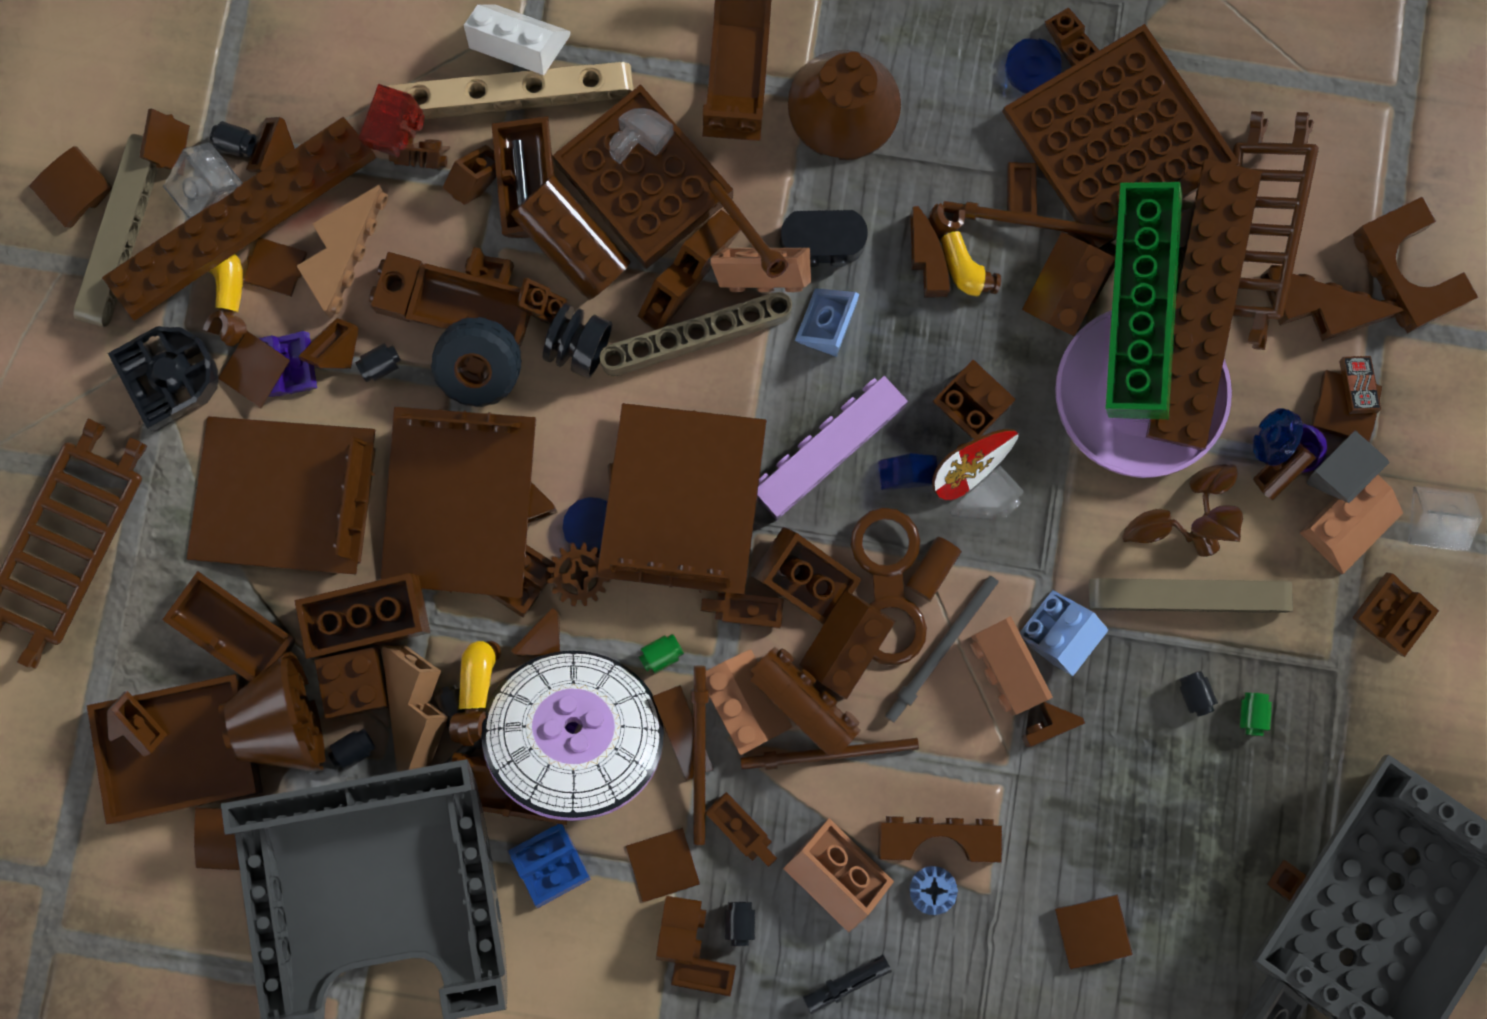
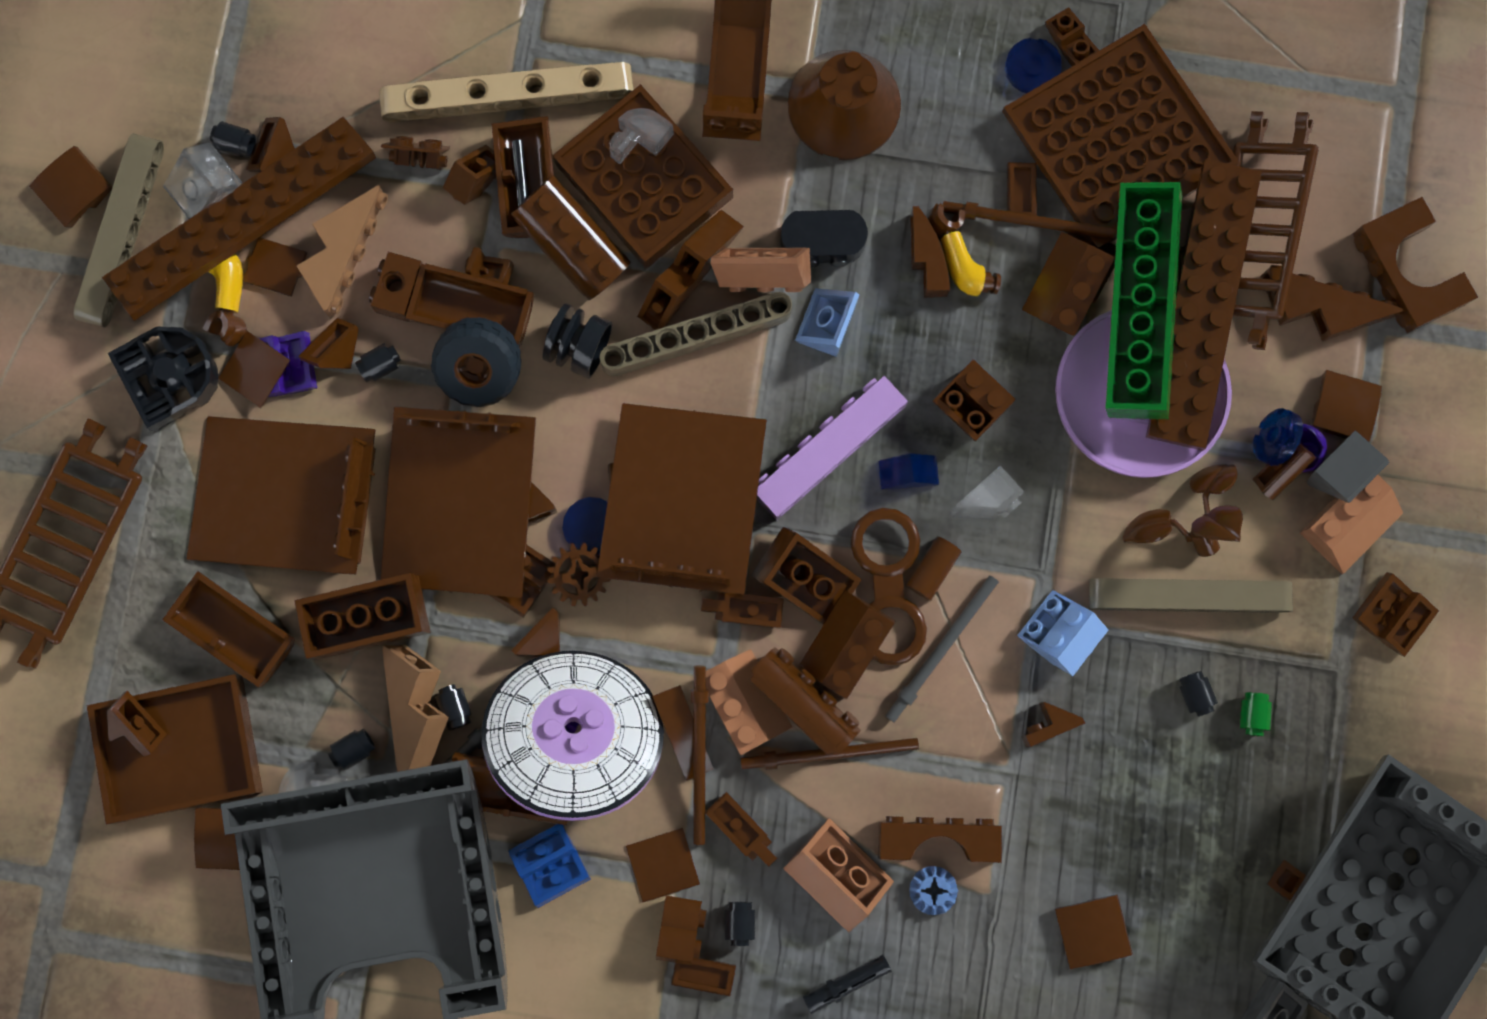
(163, 139): reddish brown piece -> none
(274, 719): reddish brown cone -> none
(352, 683): reddish brown brick -> none
(391, 121): clear red brick -> none
(474, 686): yellow piece -> none
(514, 37): white slope -> none
(539, 301): reddish brown slope -> none
(661, 653): green brick -> none
(771, 261): reddish brown piece -> none
(971, 463): shield -> none
(1010, 667): nougat slope -> none
(1360, 385): tile -> none
(1443, 519): clear slope -> none

